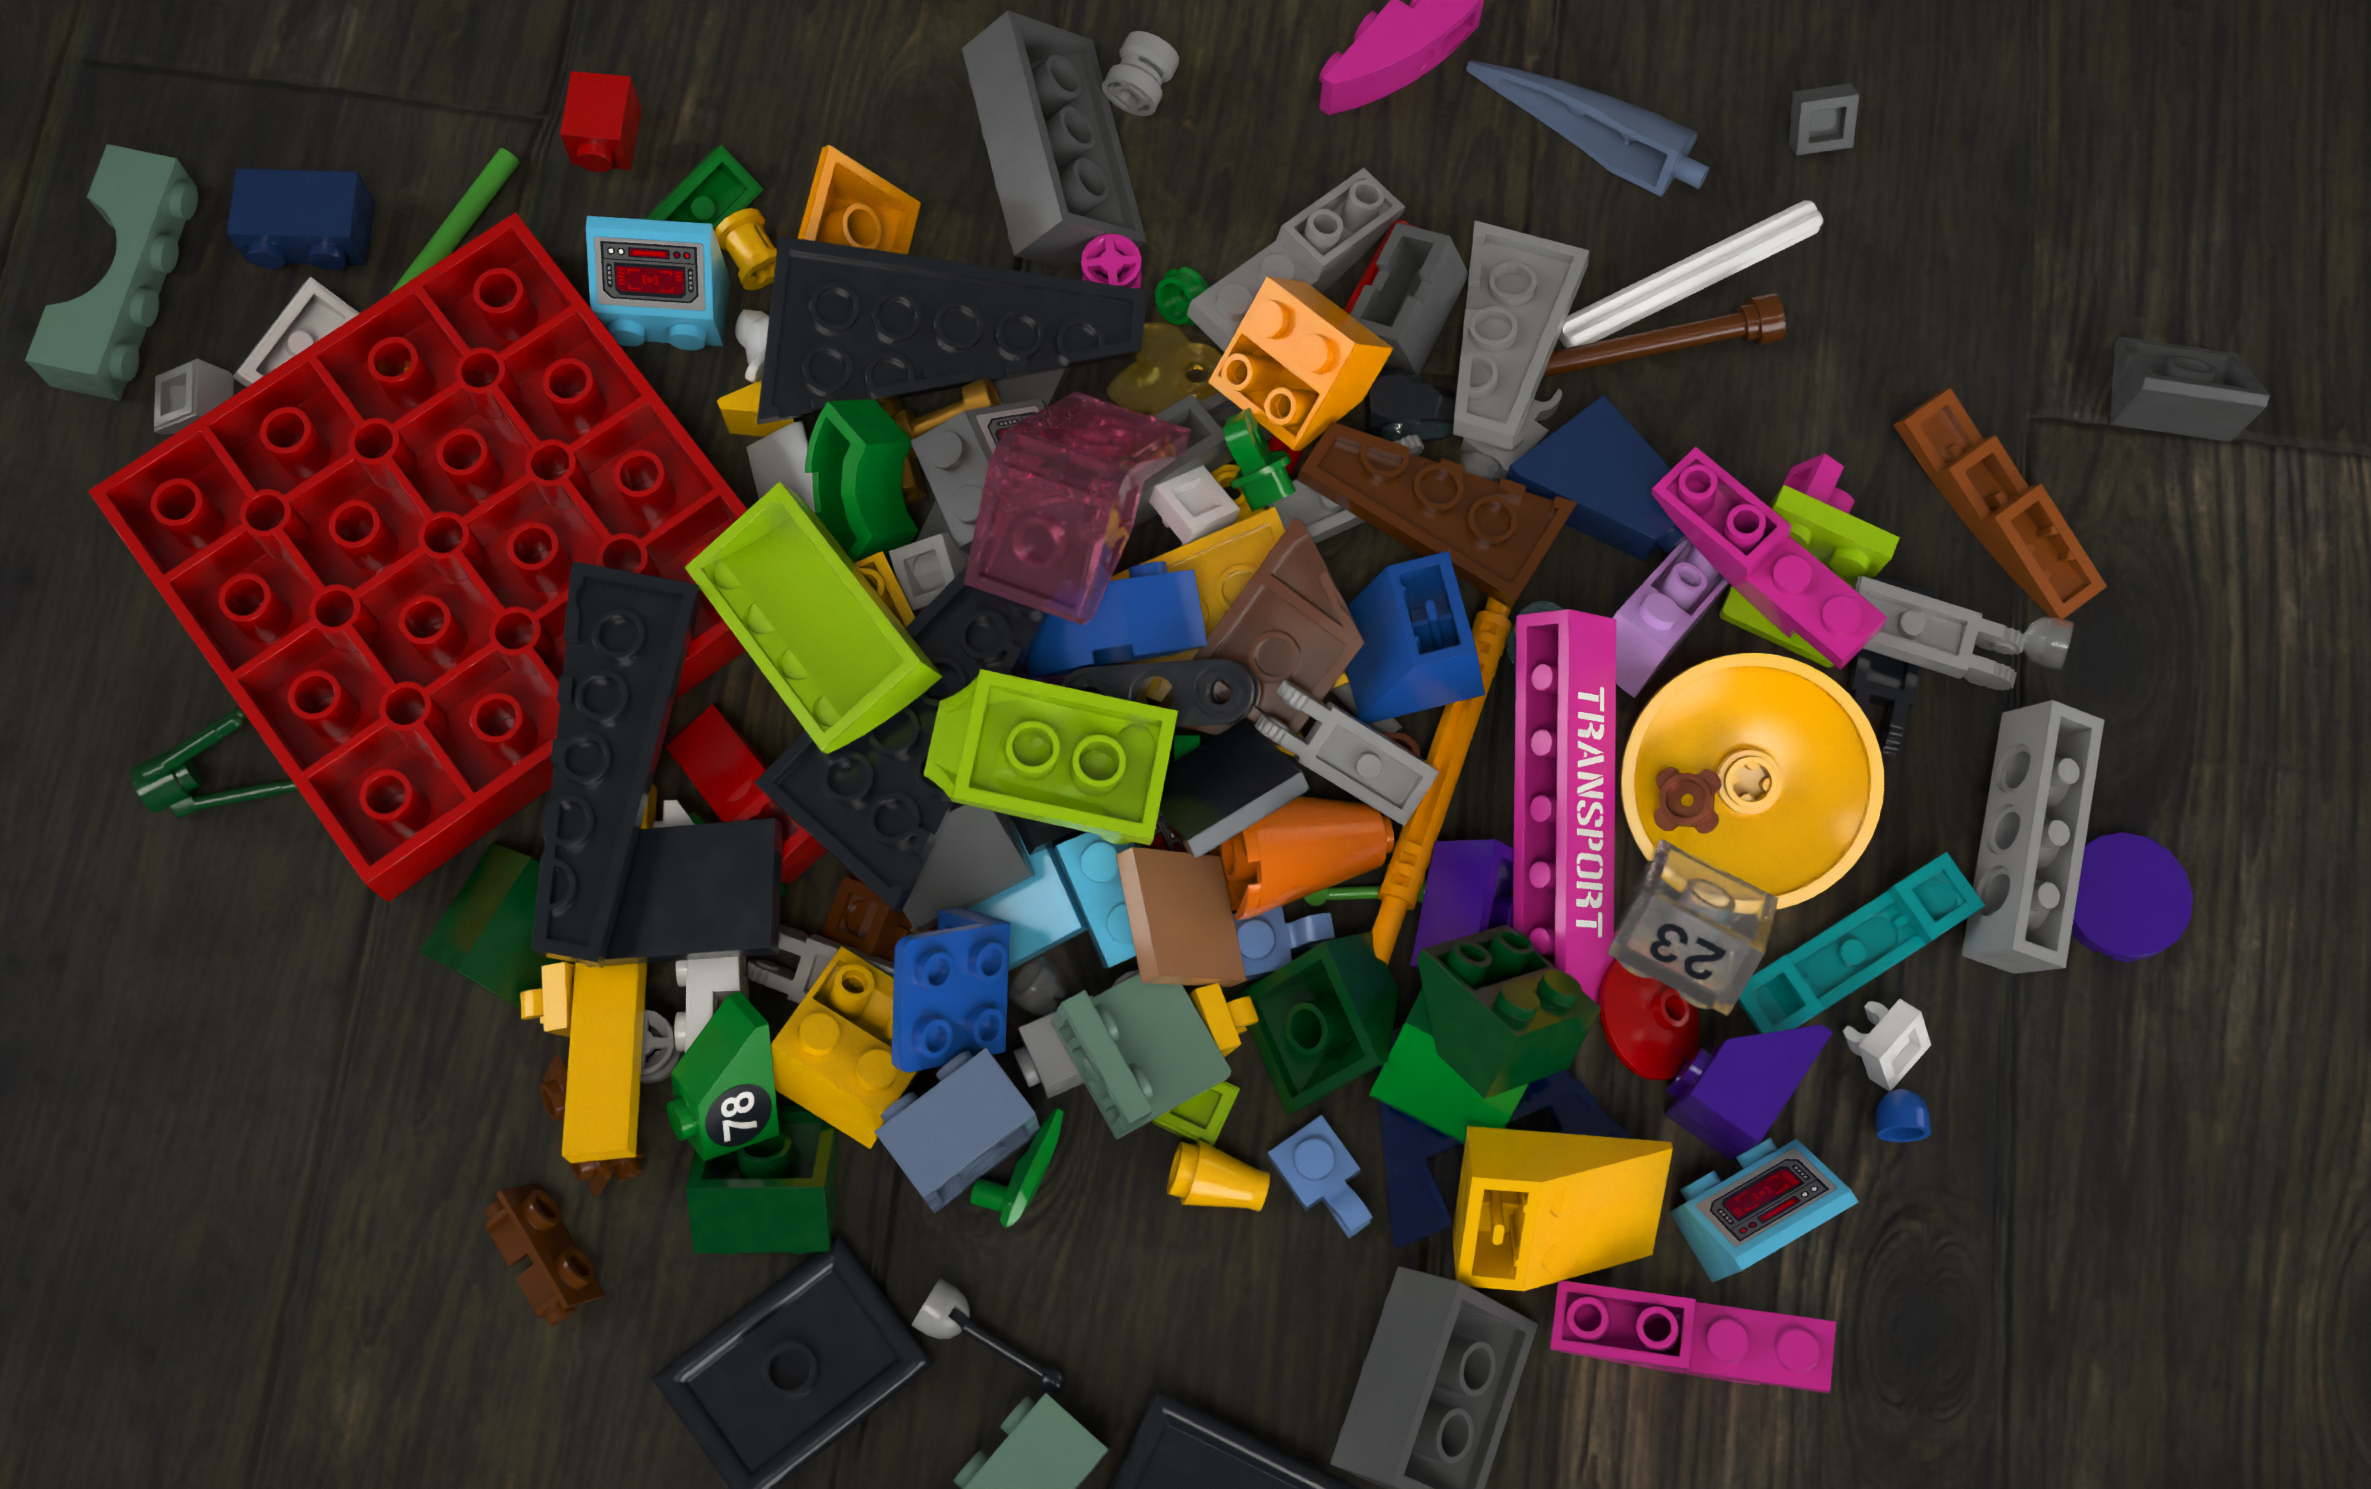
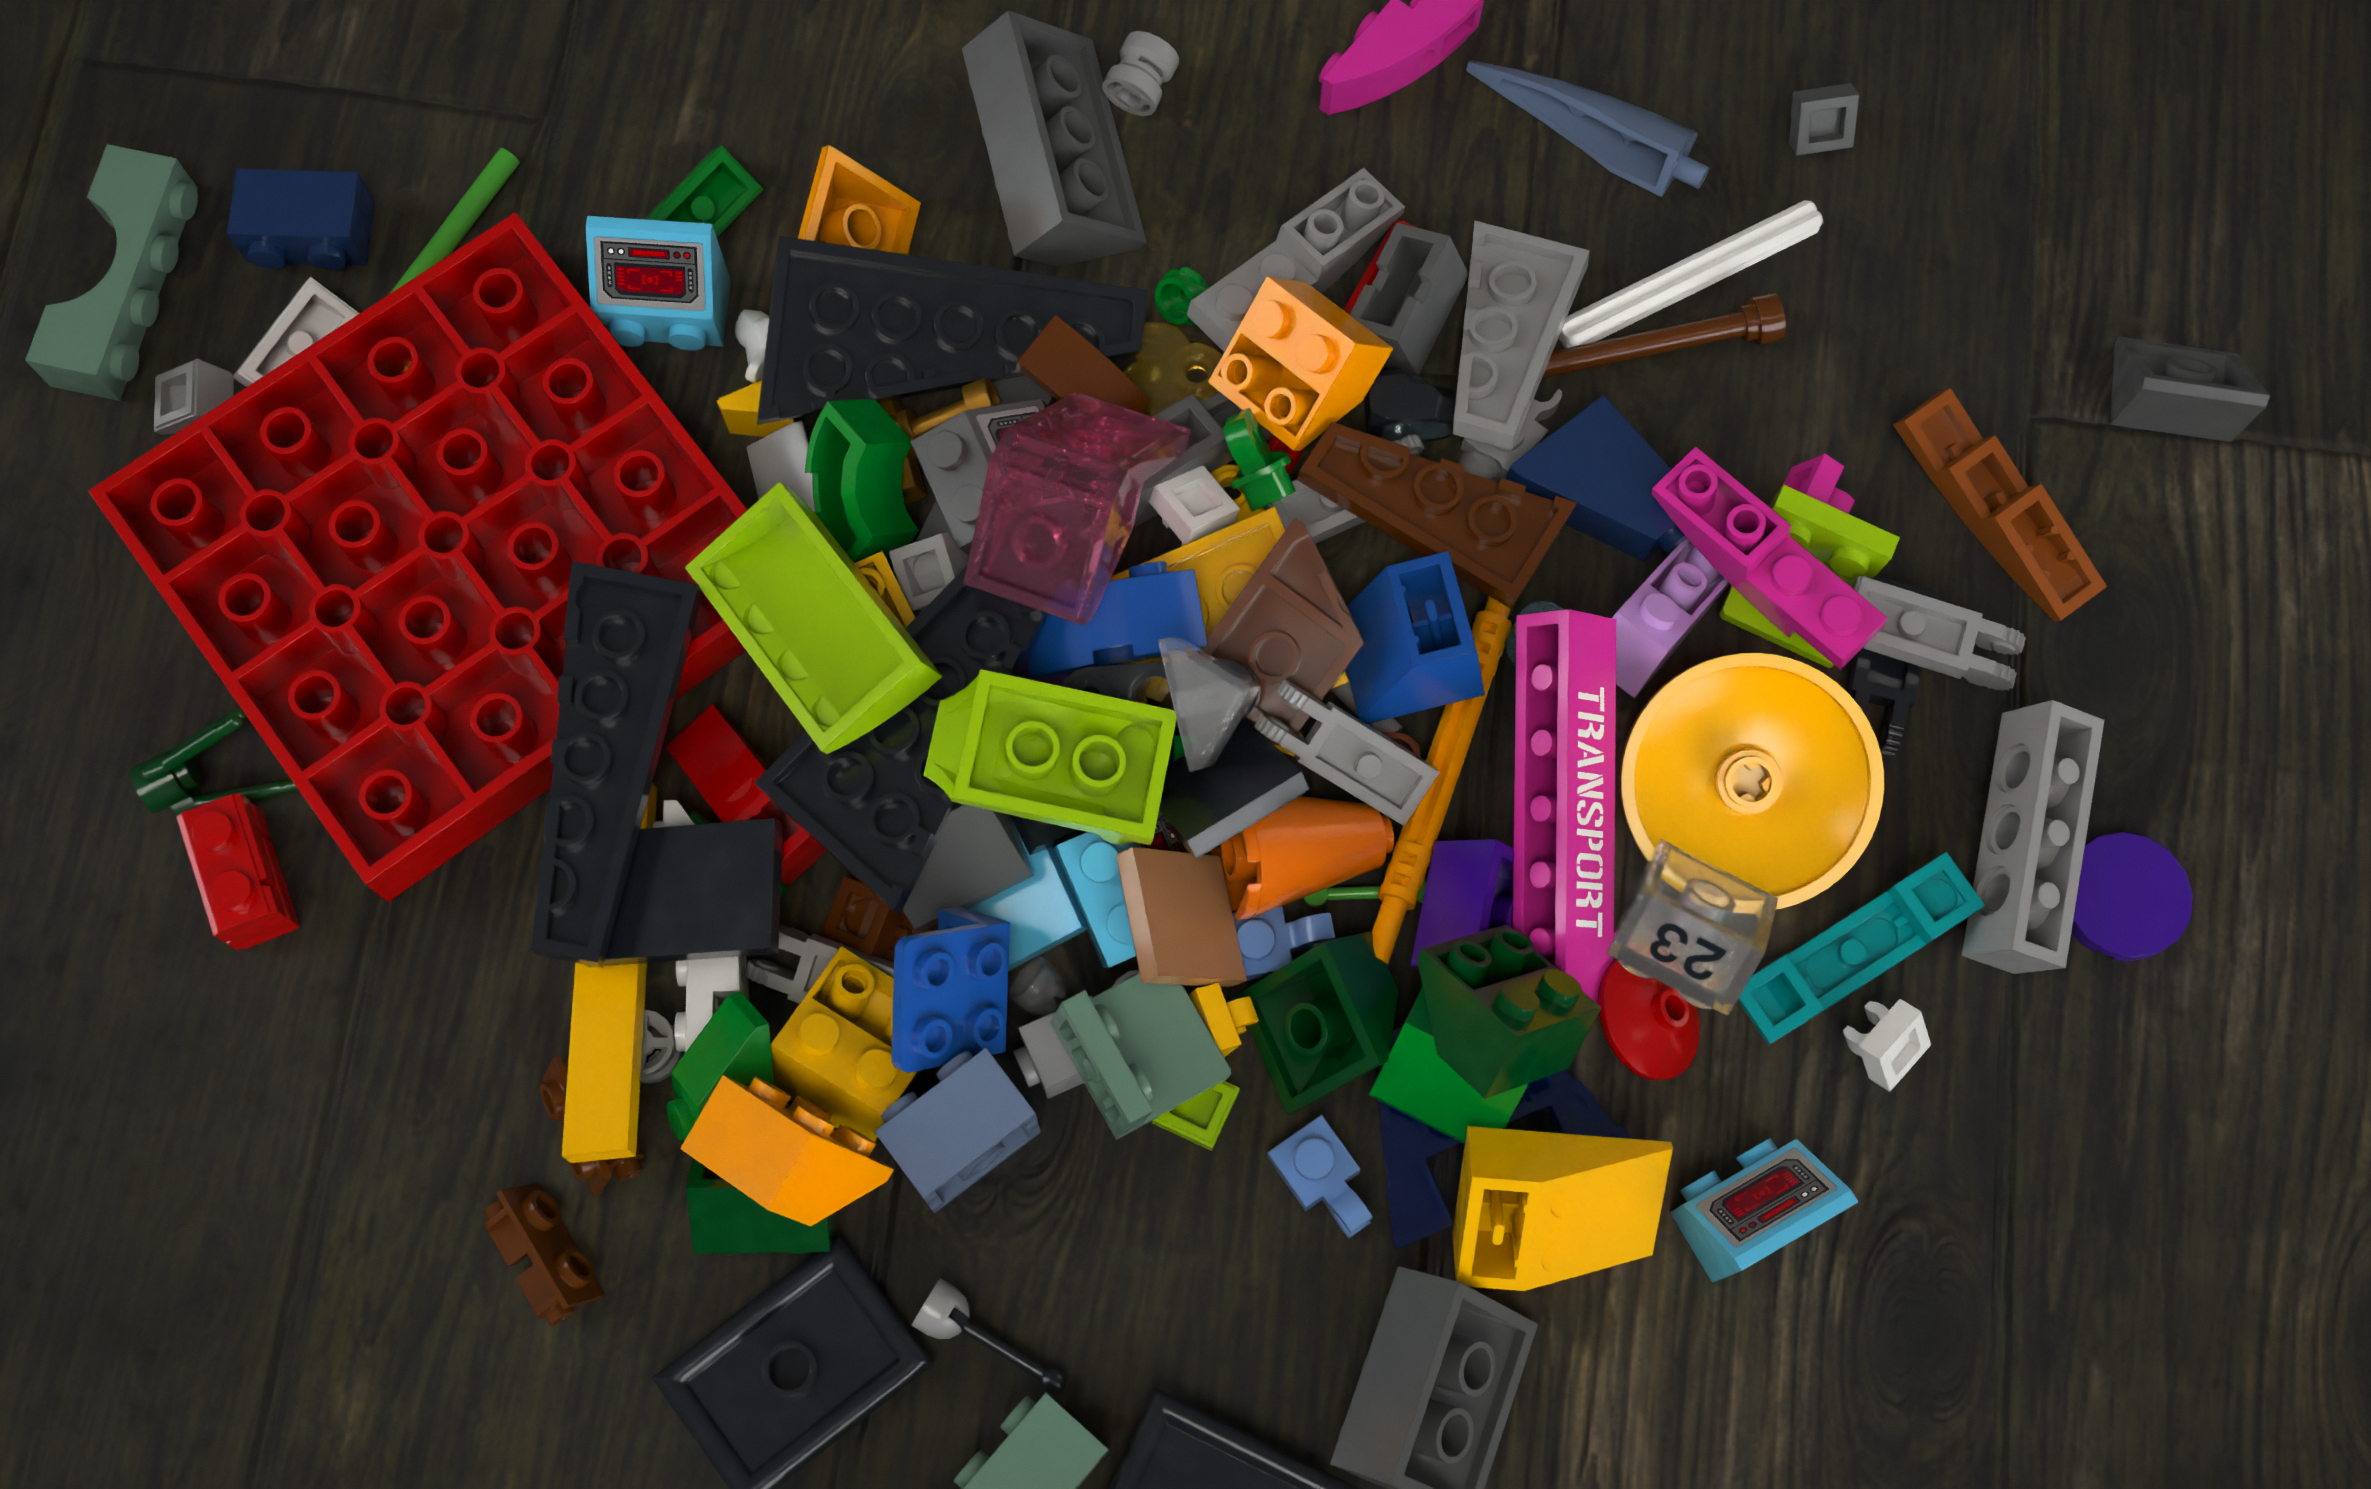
(237, 871): none -> red brick
(491, 927): dark green slope -> none
(553, 1001): yellow tile -> none
(600, 121): red brick -> none
(749, 247): yellow bush -> none
(782, 1151): none -> light orange slope
(1026, 1178): green bar -> none
(1068, 363): none -> reddish brown slope
(1112, 256): dark pink wheel -> none
(1206, 699): none -> clear slope
(1213, 1178): yellow cone -> none
(1674, 786): copper plate -> none
(1693, 1337): dark pink slope -> none
(1742, 1086): dark purple slope -> none
(1902, 1117): blue hinge -> none
(2048, 641): clear hinge -> none

